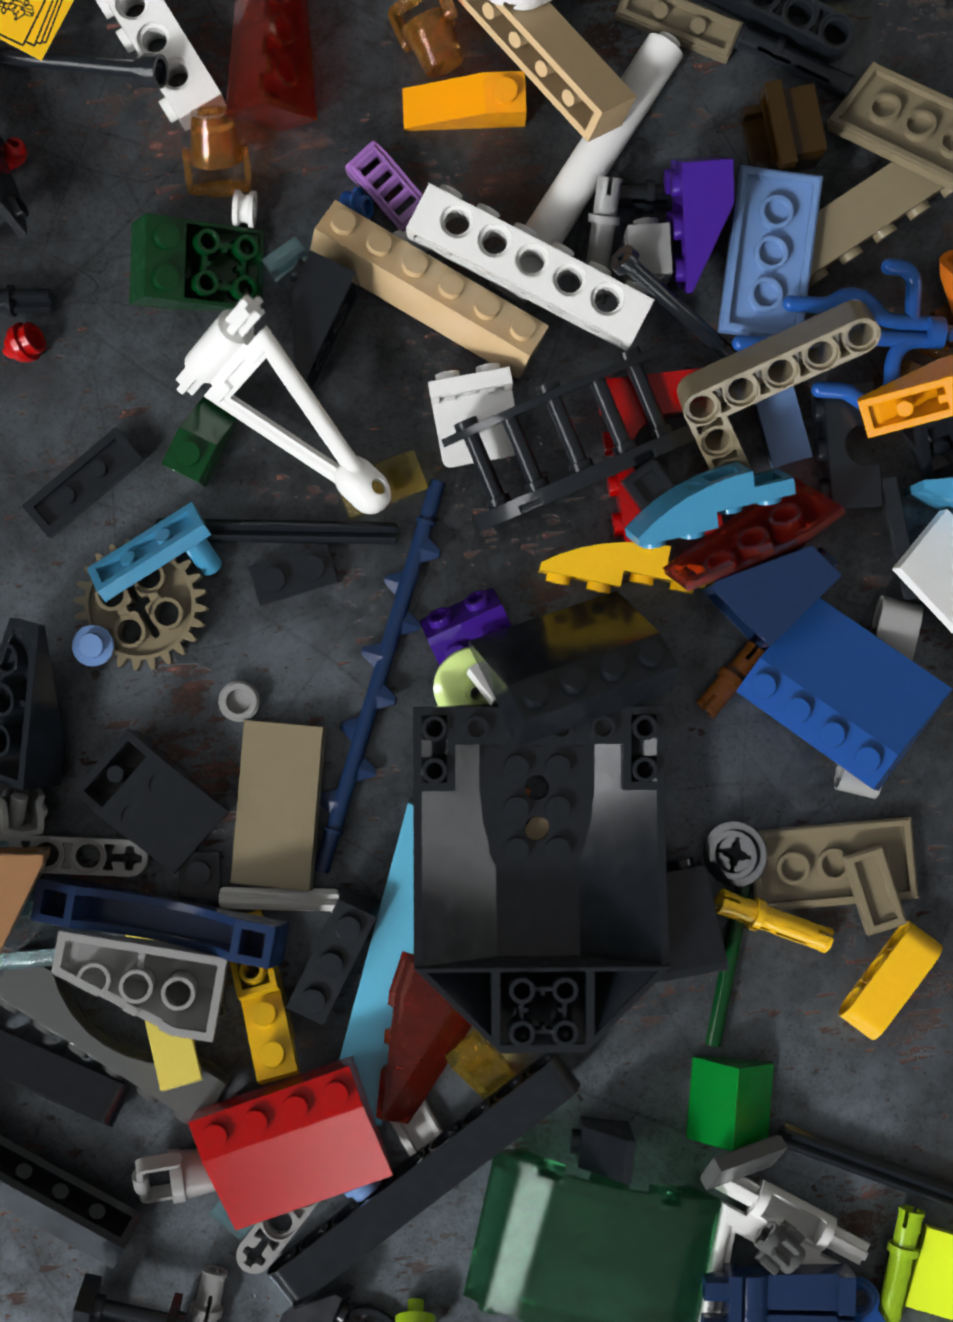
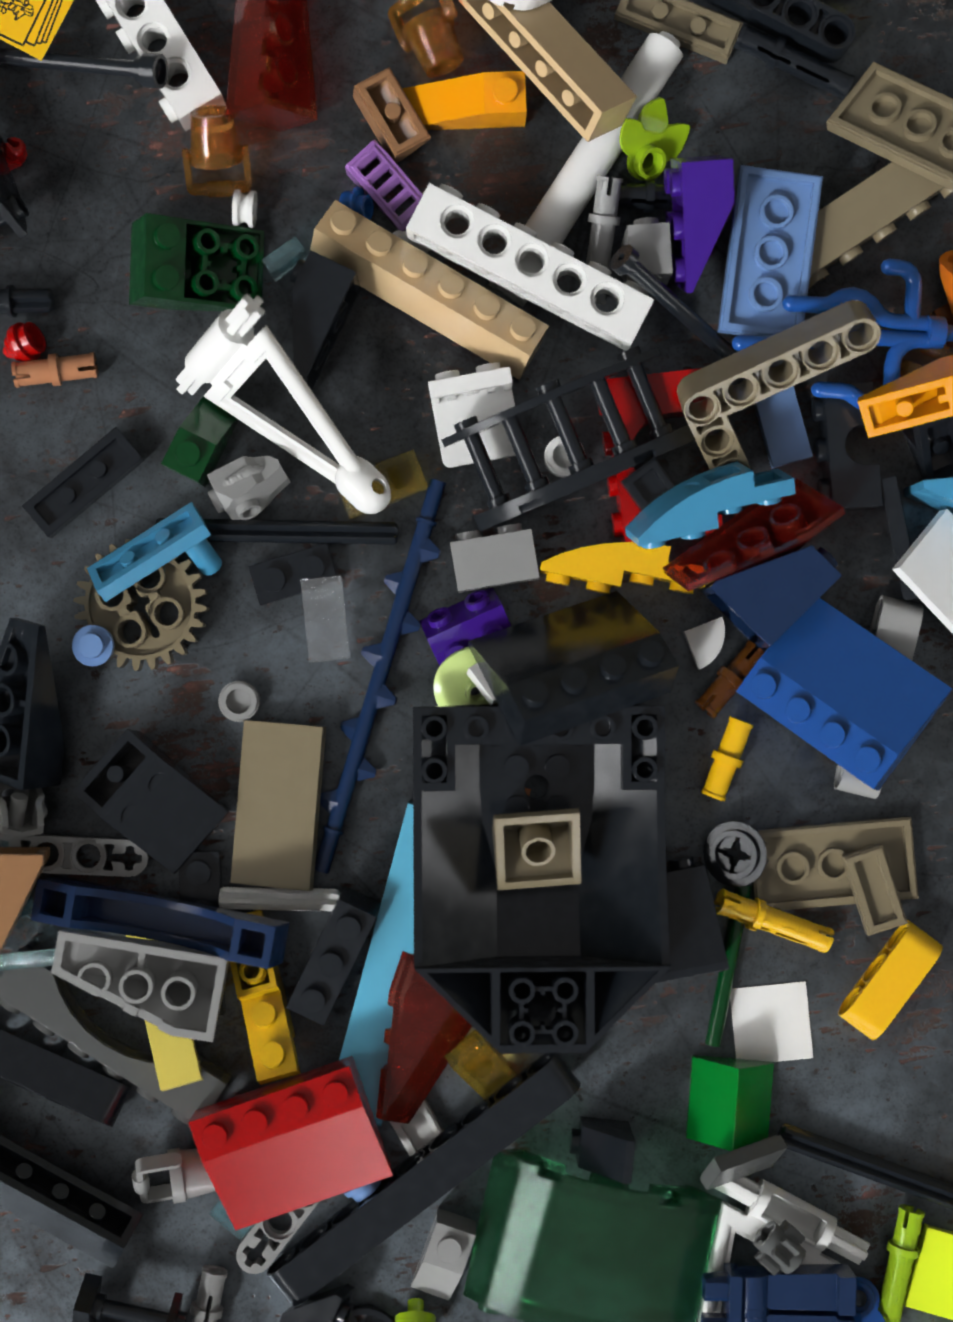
(54, 369): none -> nougat pin
(246, 486): none -> light grey hand
(325, 619): none -> clear slope
(390, 115): none -> medium nougat slope
(444, 1254): none -> light grey slope
(494, 558): none -> light grey brick
(537, 849): none -> dark tan slope
(557, 458): none -> white tile
(652, 139): none -> lime plate
(705, 641): none -> white tile
(727, 758): none -> yellow pin
(771, 1022): none -> white sticker
(784, 128): dark brown plate -> none

